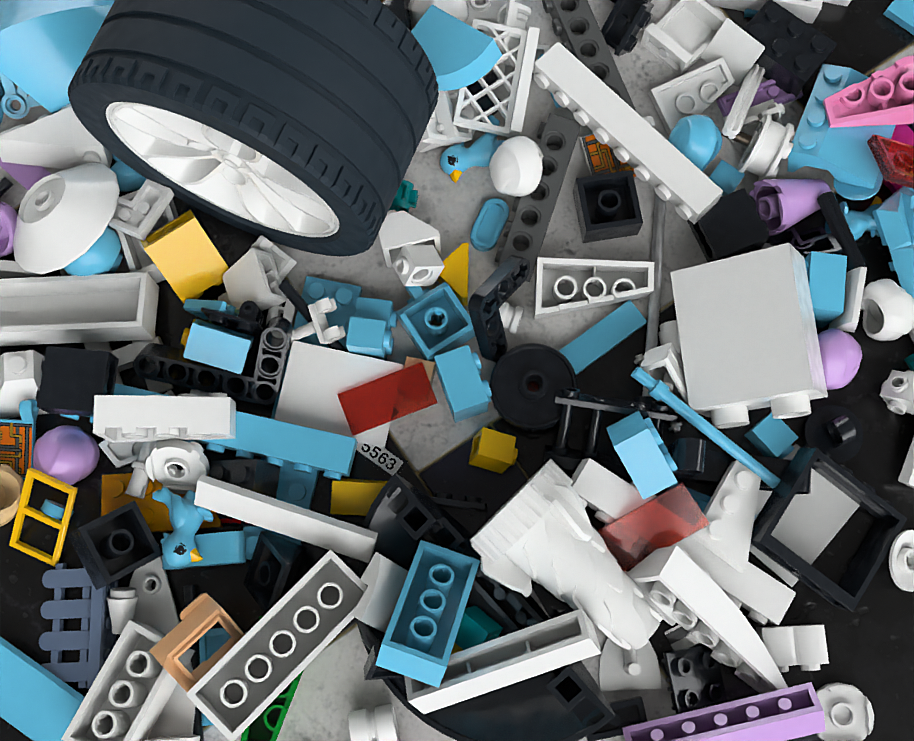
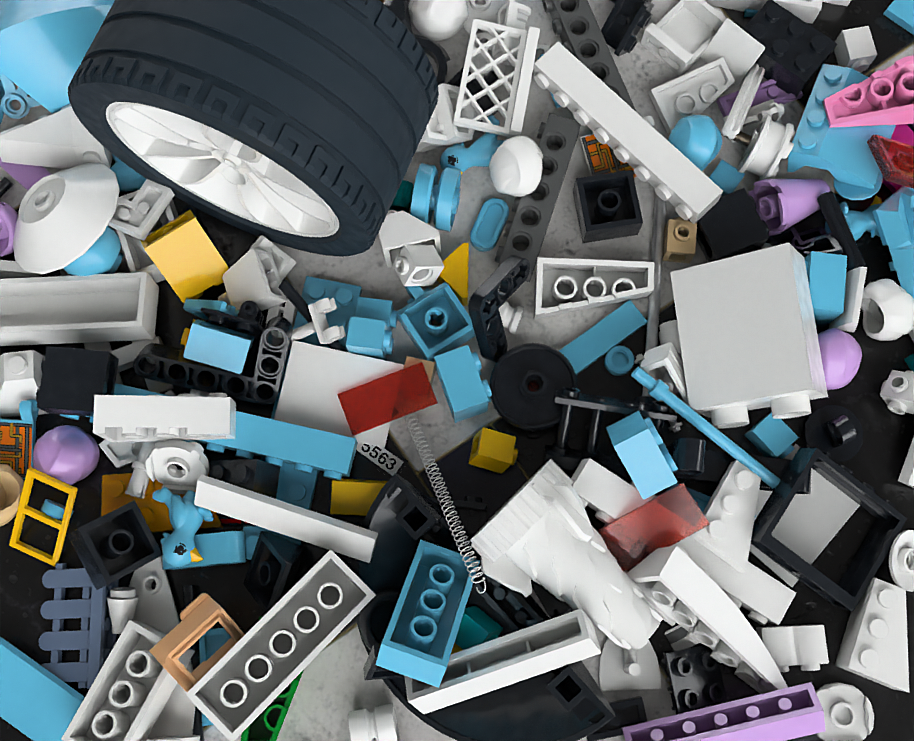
(384, 587): white slope -> none
(429, 459): none -> white piece
(436, 197): none -> medium azure wheel
(455, 49): medium azure brick -> none
(619, 360): none -> medium azure tile
(679, 240): none -> tan brick
(855, 48): none -> white brick
(877, 637): none -> white wedge

